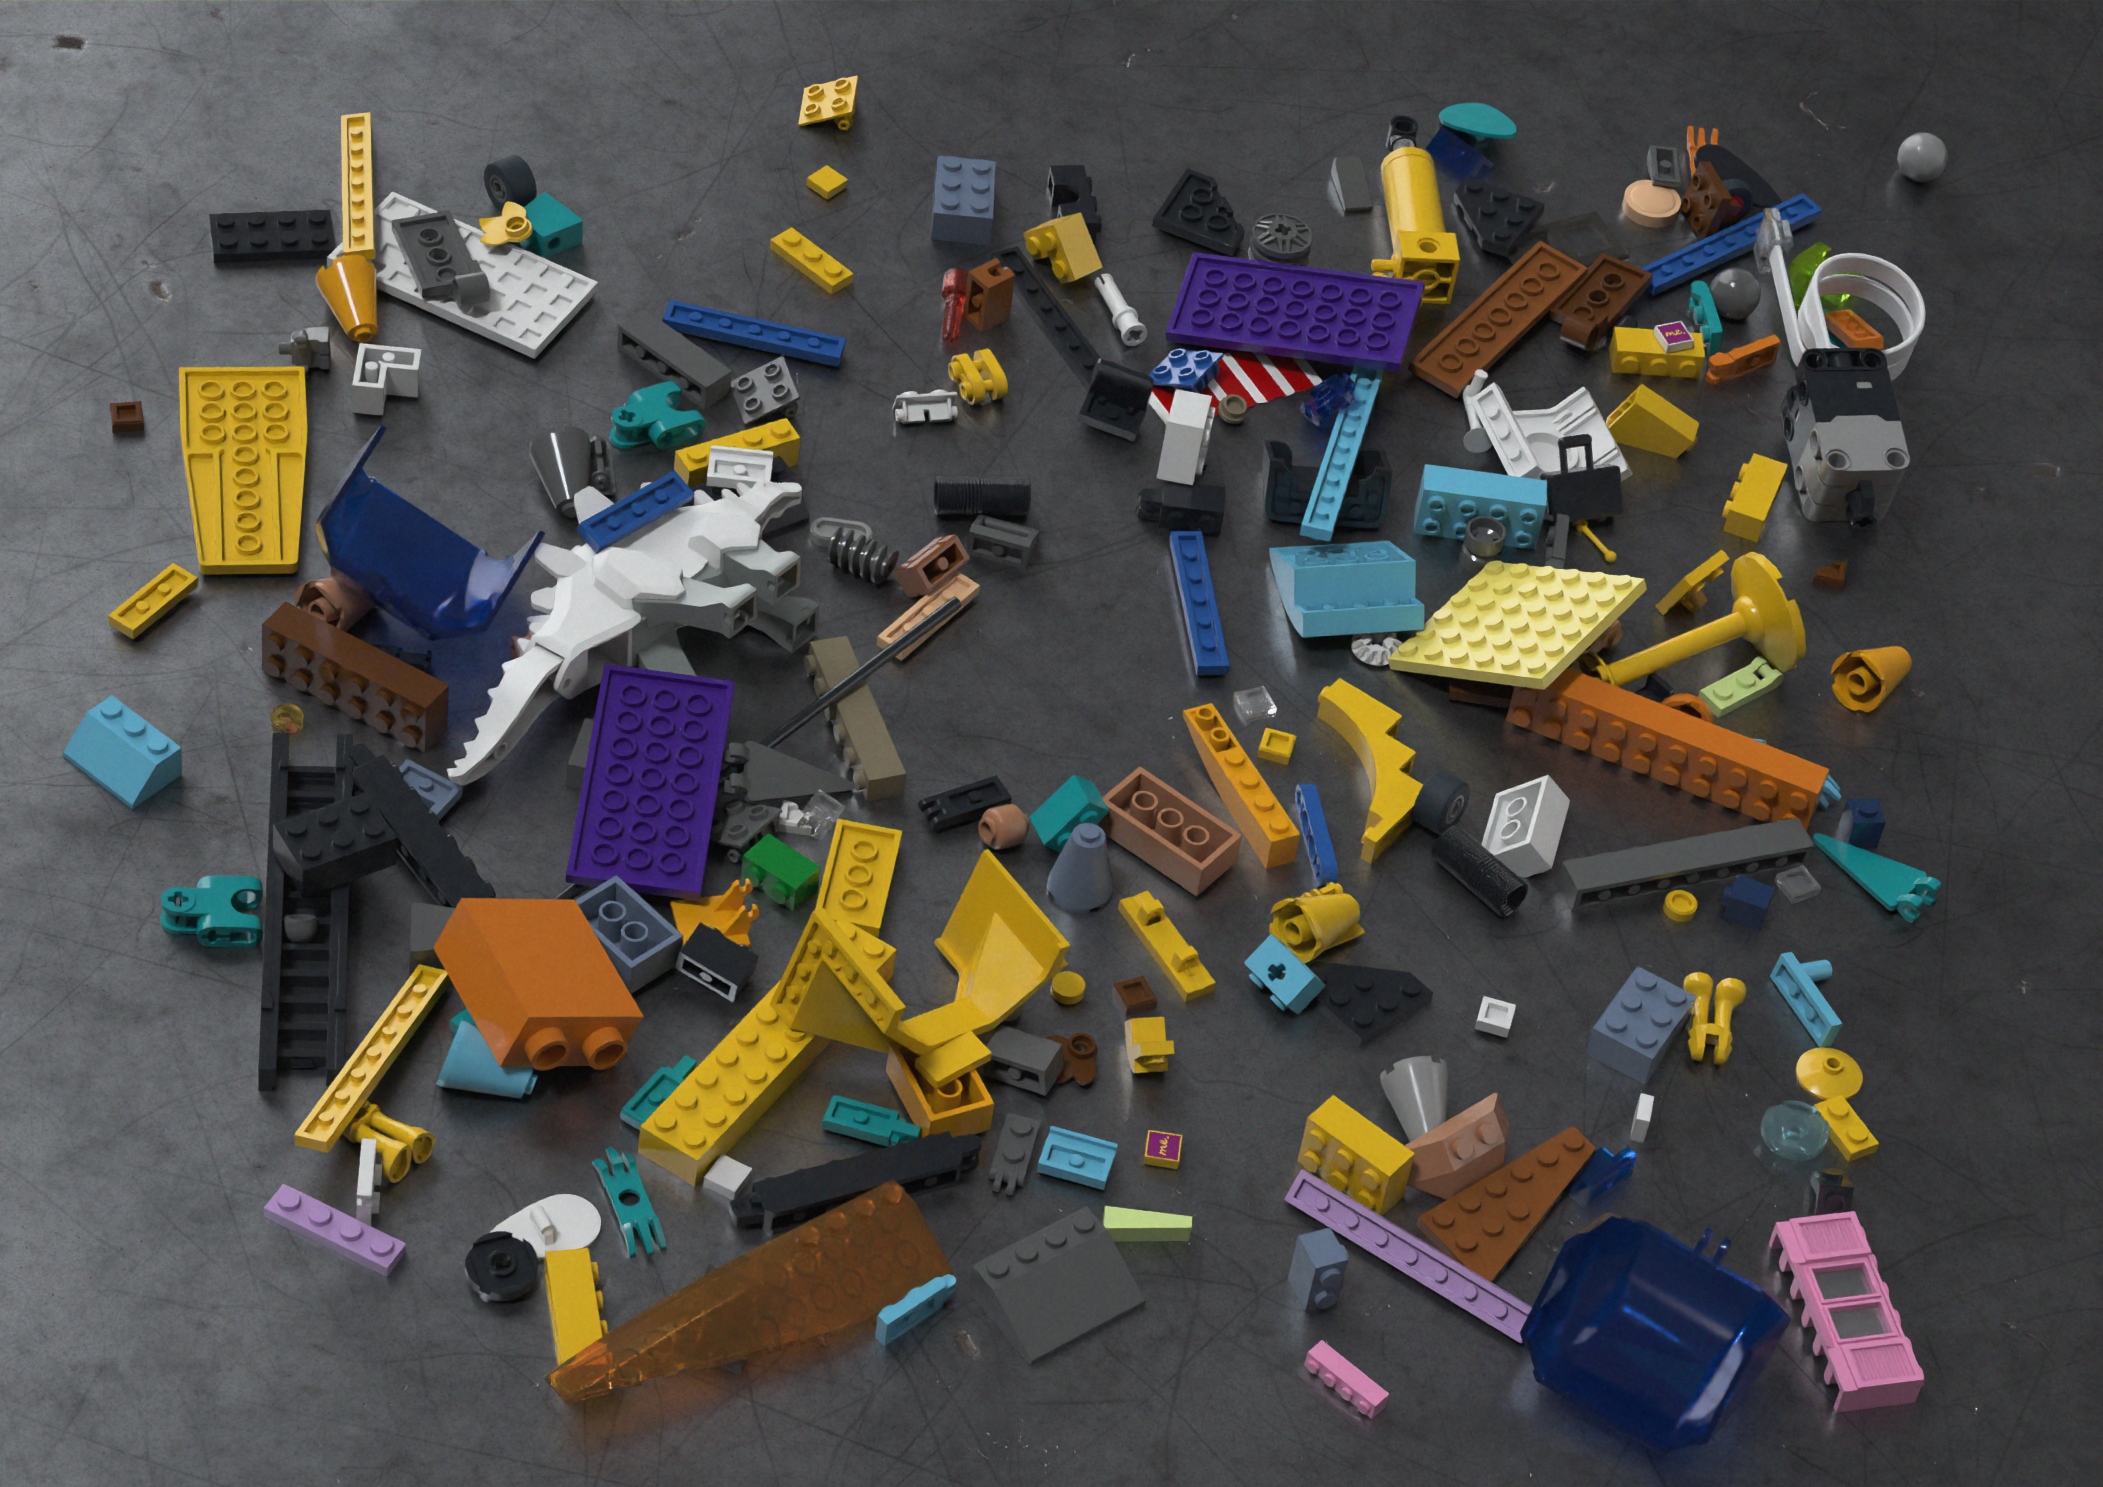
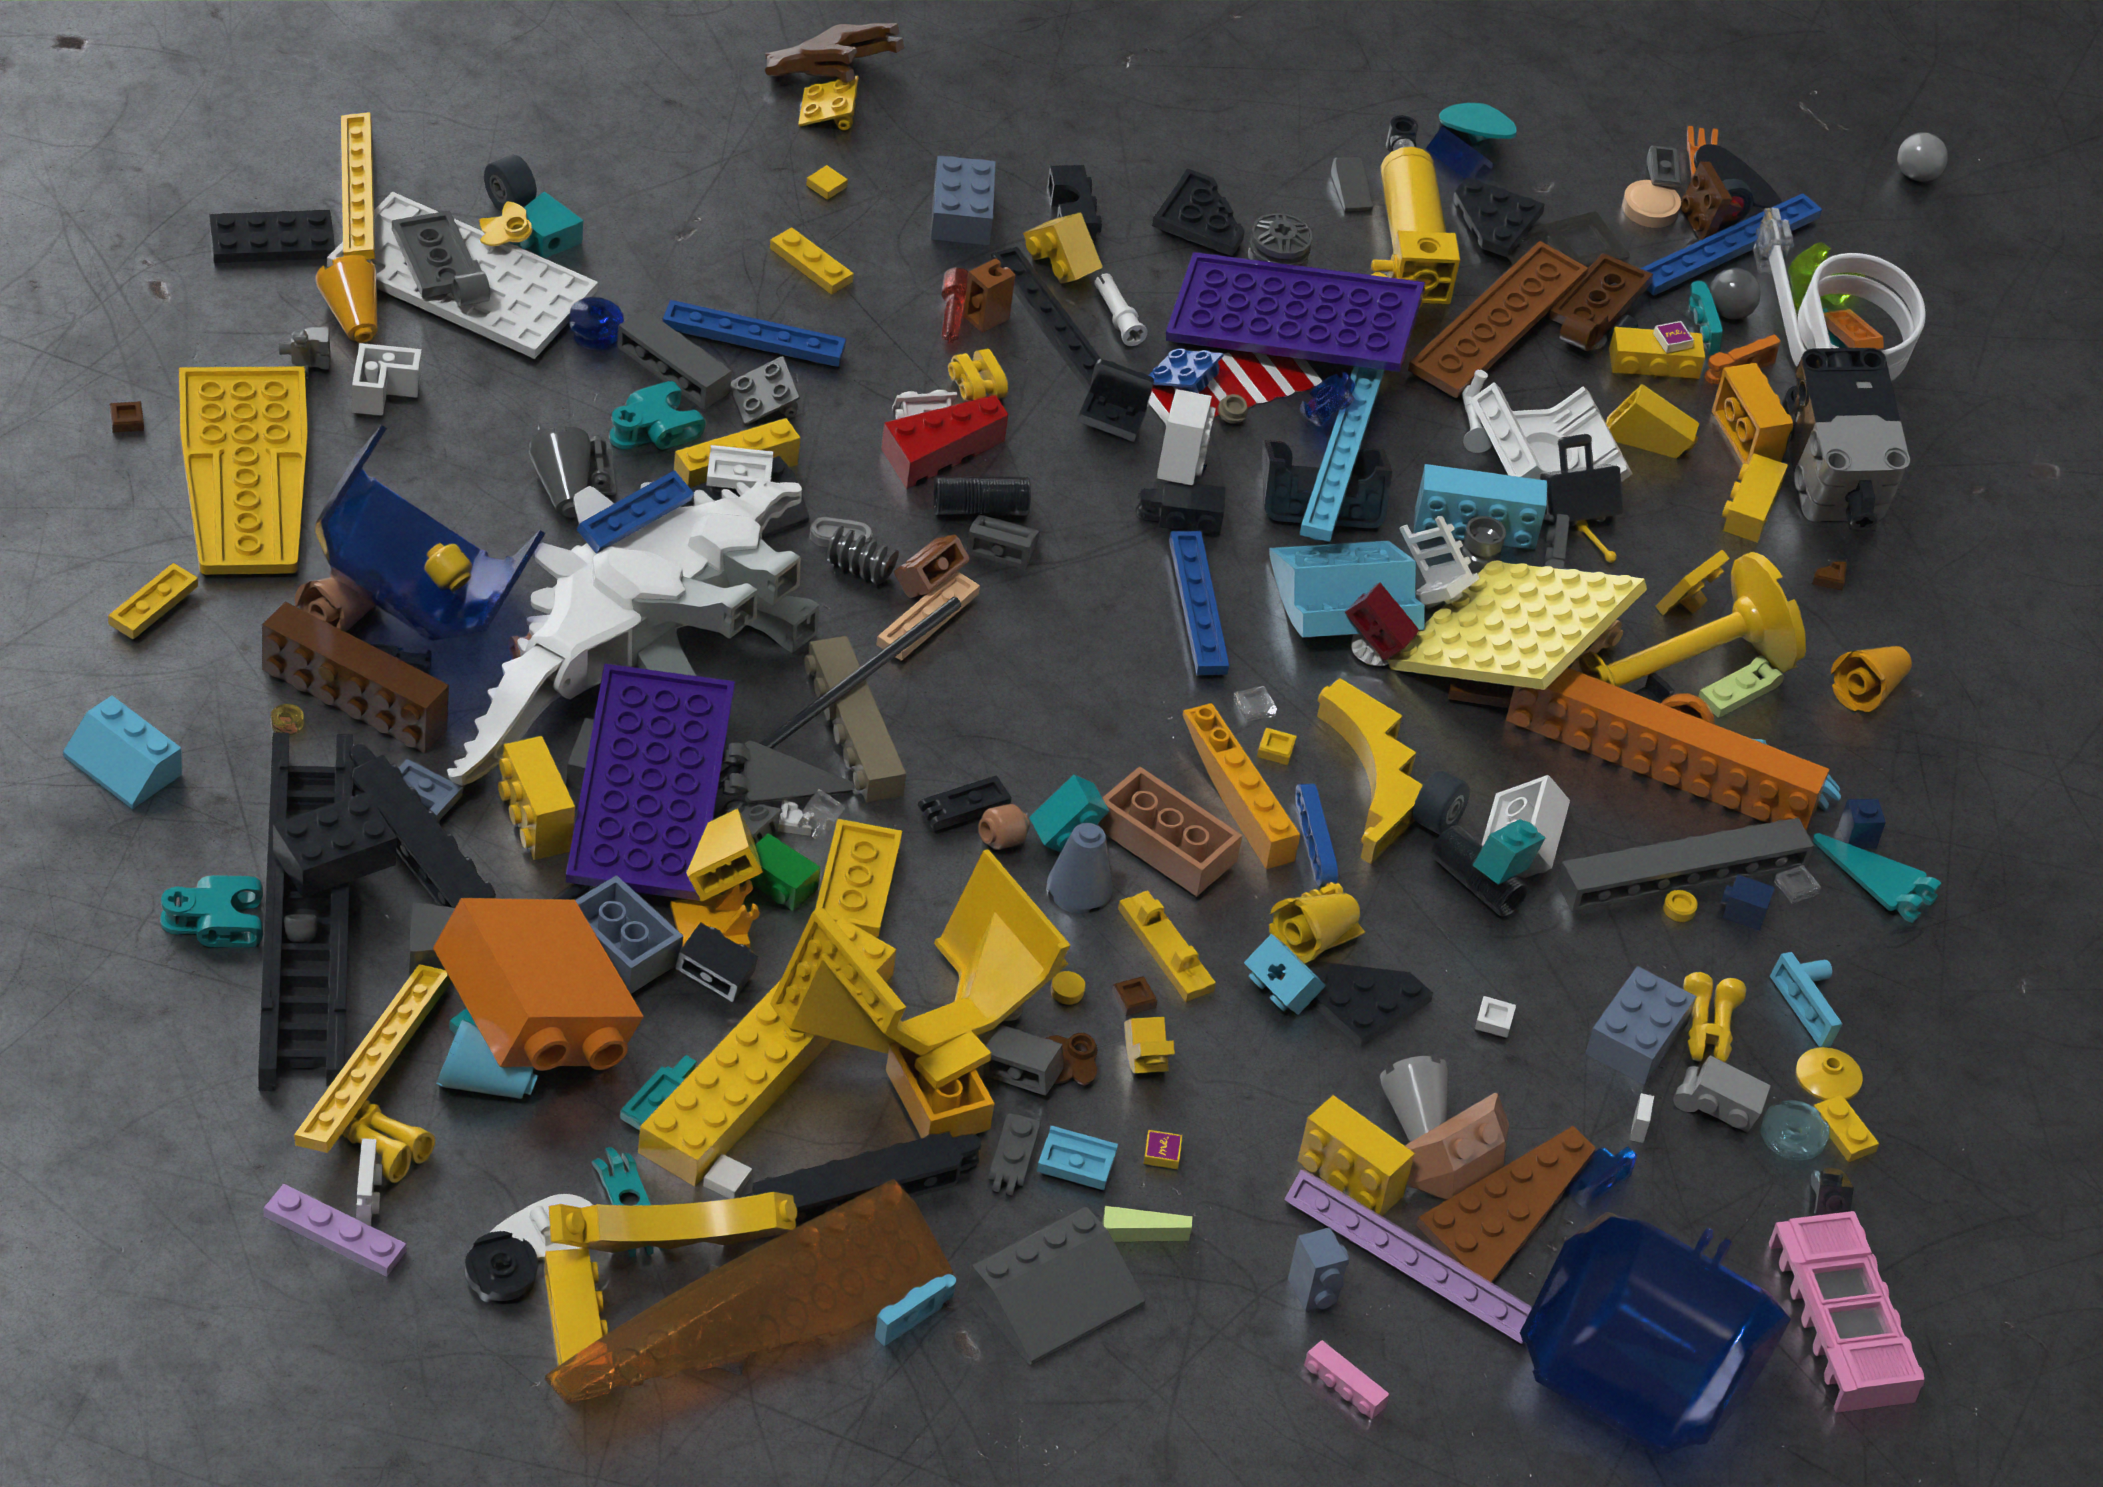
(448, 567): none -> yellow head
(537, 798): none -> yellow brick
(595, 322): none -> clear blue piece
(674, 1225): none -> yellow arch
(724, 856): none -> yellow slope
(835, 49): none -> reddish brown animal
(868, 1122): teal hinge -> none
(942, 437): none -> red wedge
(1382, 621): none -> dark red hinge
(1443, 580): none -> white plate
(1509, 851): none -> teal brick
(1723, 1093): none -> light grey hinge
(1751, 413): none -> light orange brick

